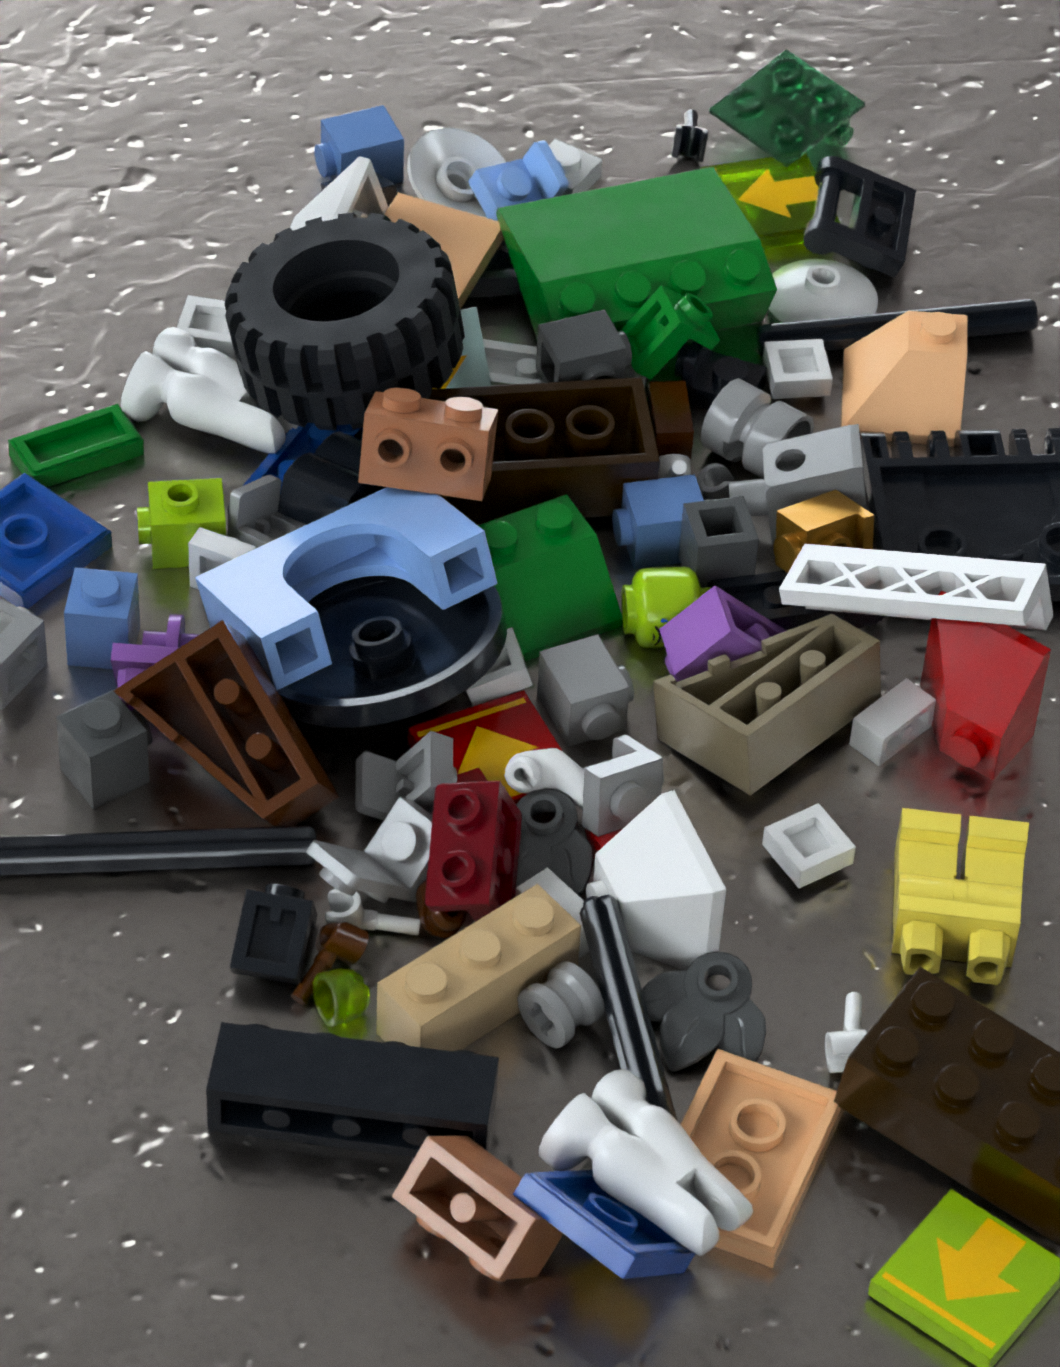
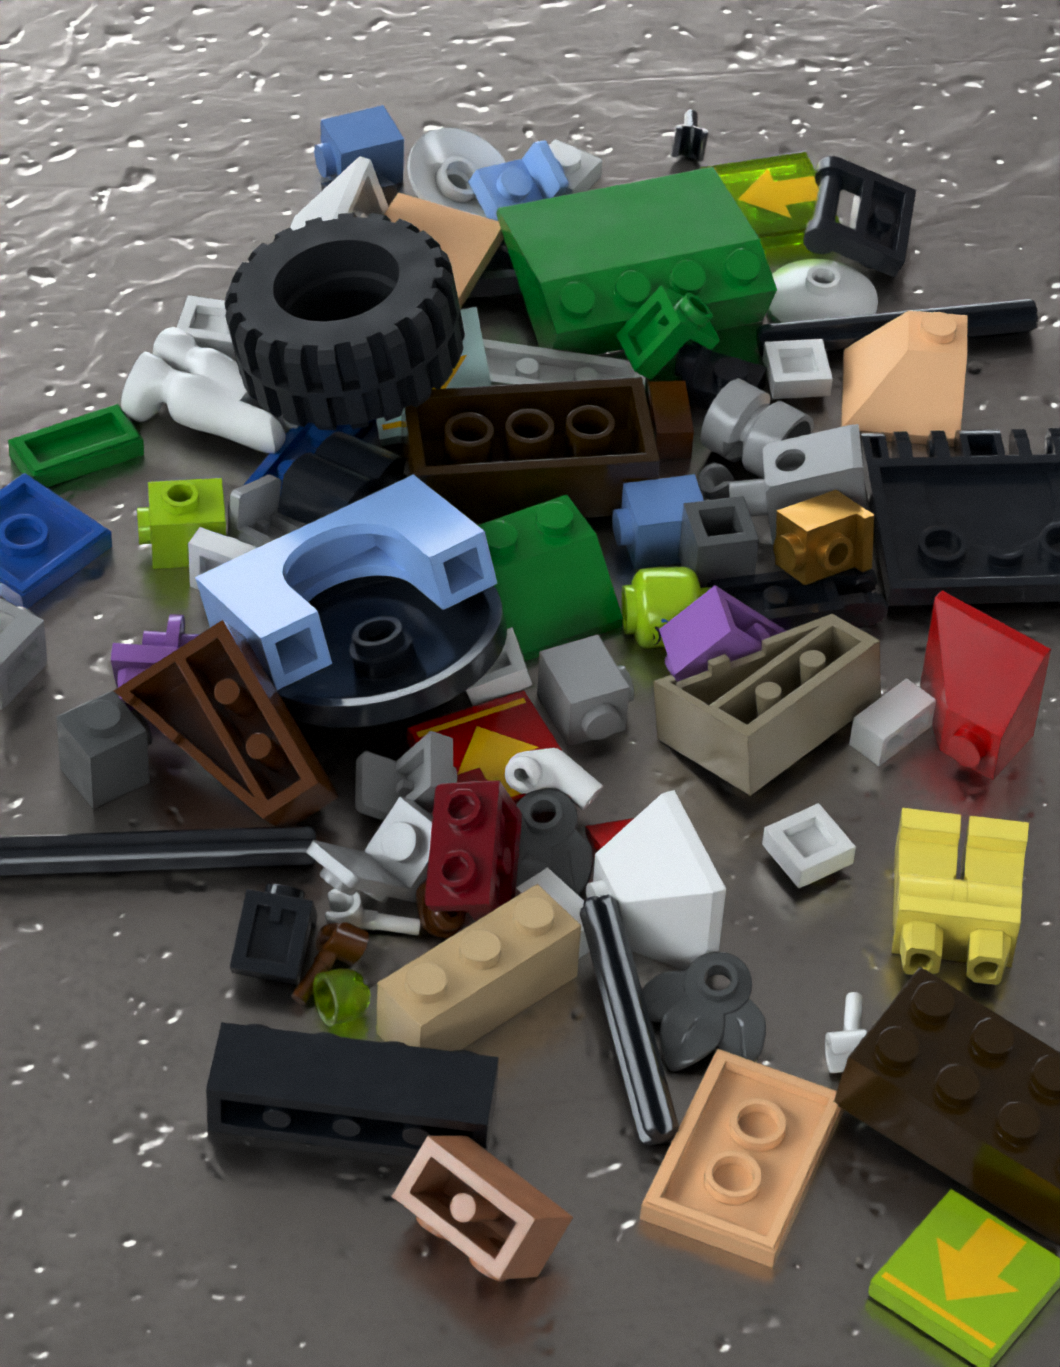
(100, 612): medium blue brick -> none
(428, 444): nougat brick -> none
(561, 1004): light grey wheel -> none
(582, 349): dark grey brick -> none
(602, 1224): blue tile -> none
(621, 786): light grey bracket -> none
(645, 1162): white piece -> none
(674, 465): white hand -> none
(789, 109): clear green hinge -> none
(910, 585): white fence -> none

